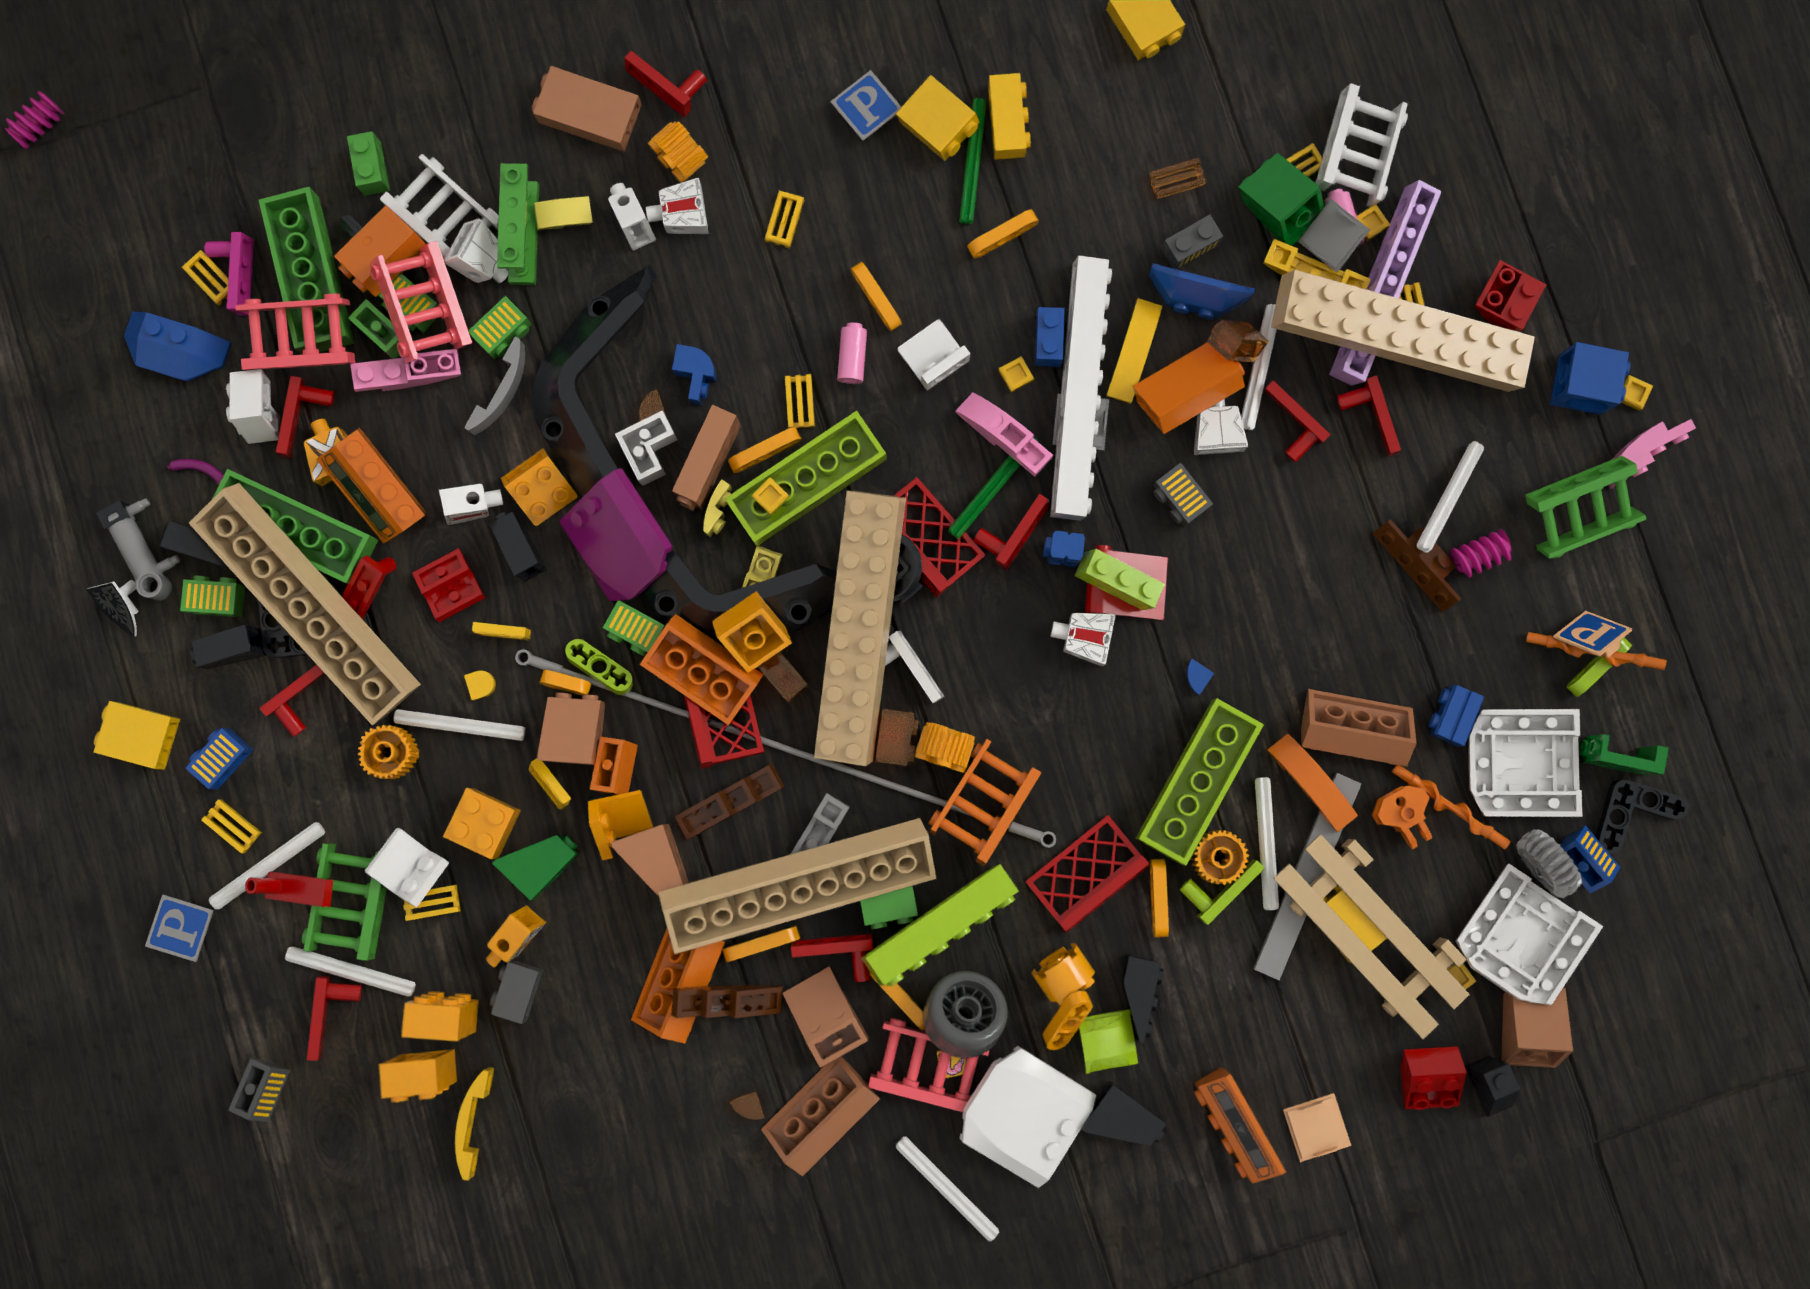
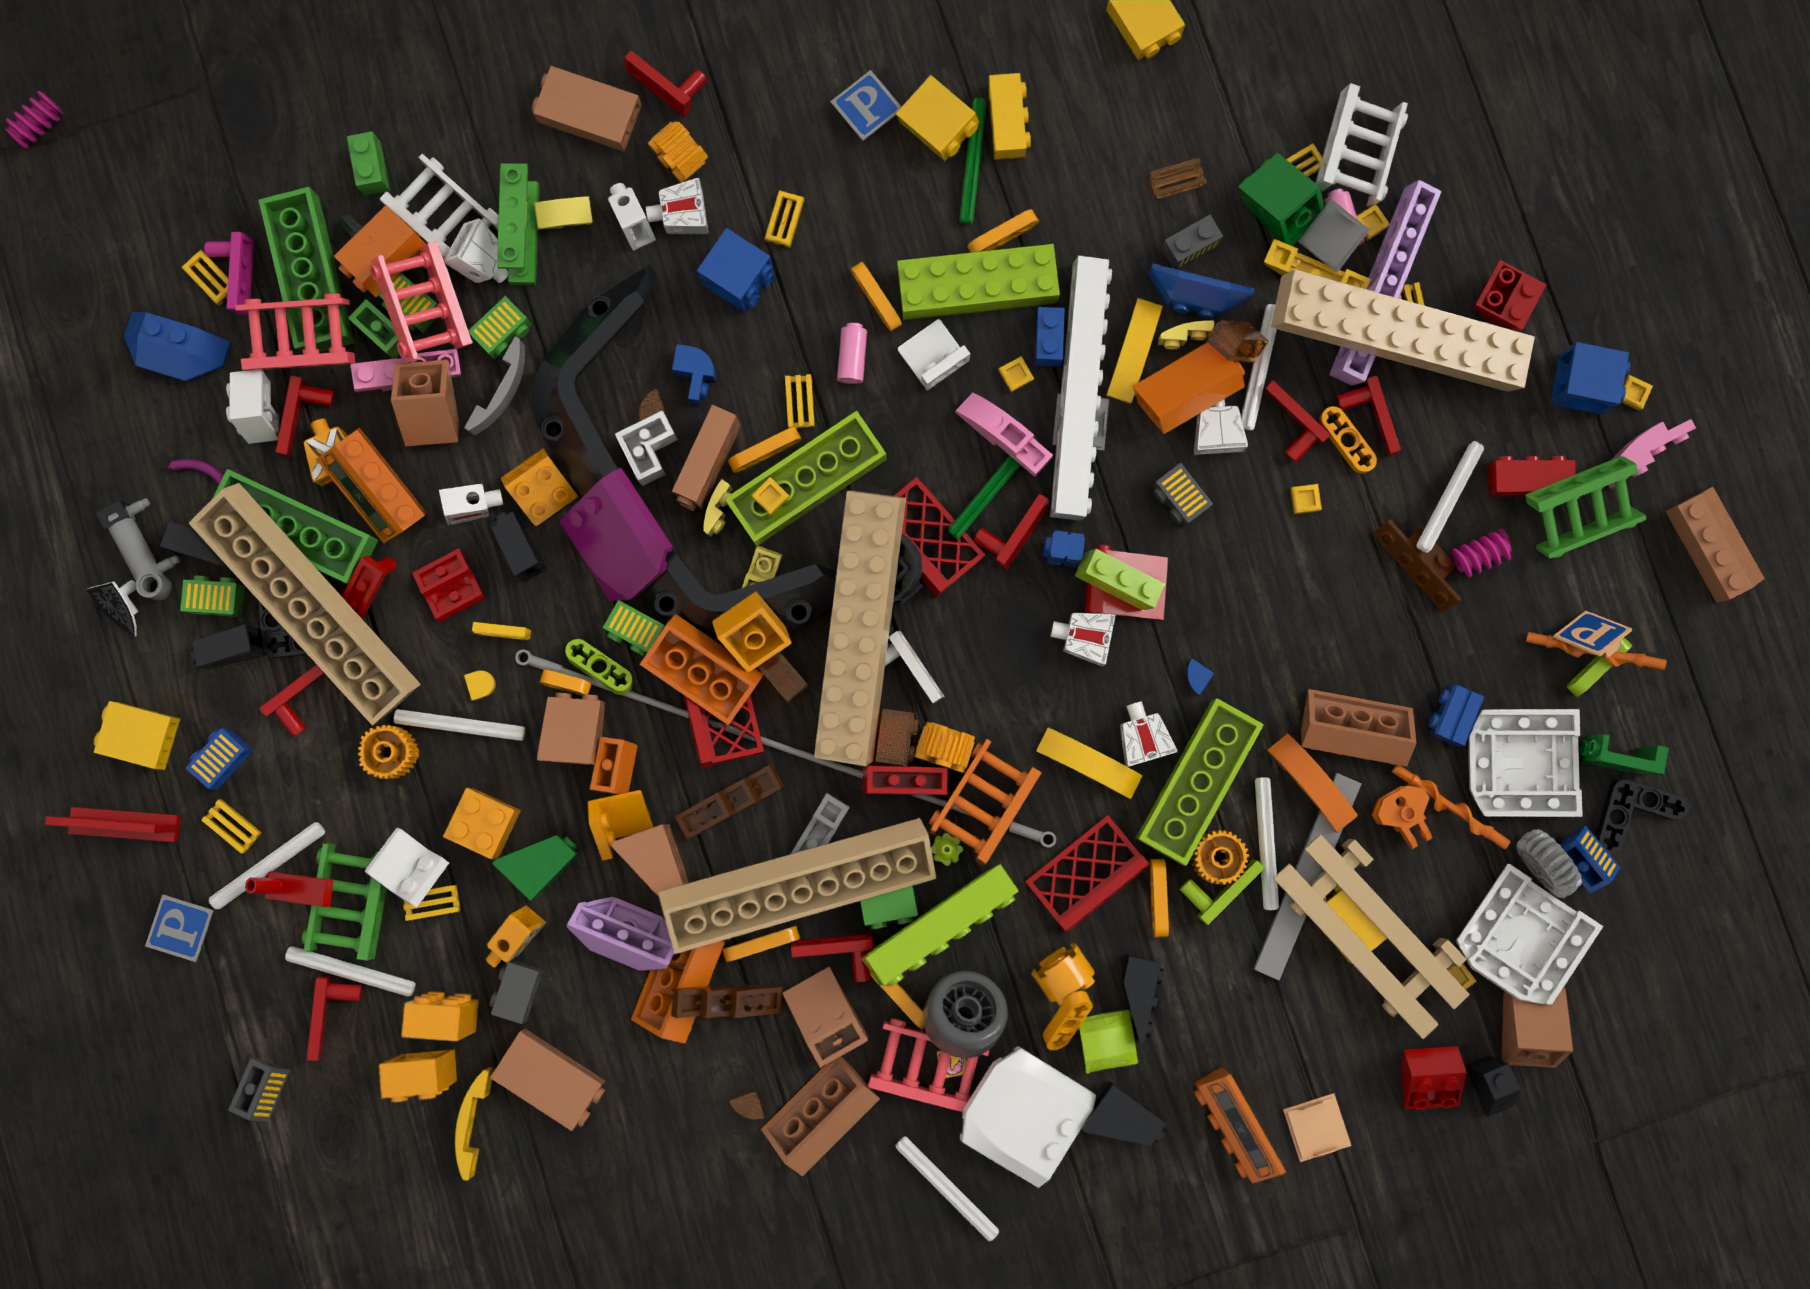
(119, 824): none -> red fence
(425, 403): none -> nougat slope
(549, 784): yellow tile -> none
(549, 1080): none -> nougat brick
(623, 933): none -> lavender wedge
(736, 271): none -> blue brick
(904, 780): none -> red brick
(946, 849): none -> lime plant
(978, 281): none -> lime brick
(1089, 762): none -> yellow slope
(1144, 736): none -> white torso
(1177, 336): none -> light yellow slope
(1305, 499): none -> yellow tile
(1350, 429): none -> light orange beam
(1524, 476): none -> red brick
(1715, 545): none -> nougat slope

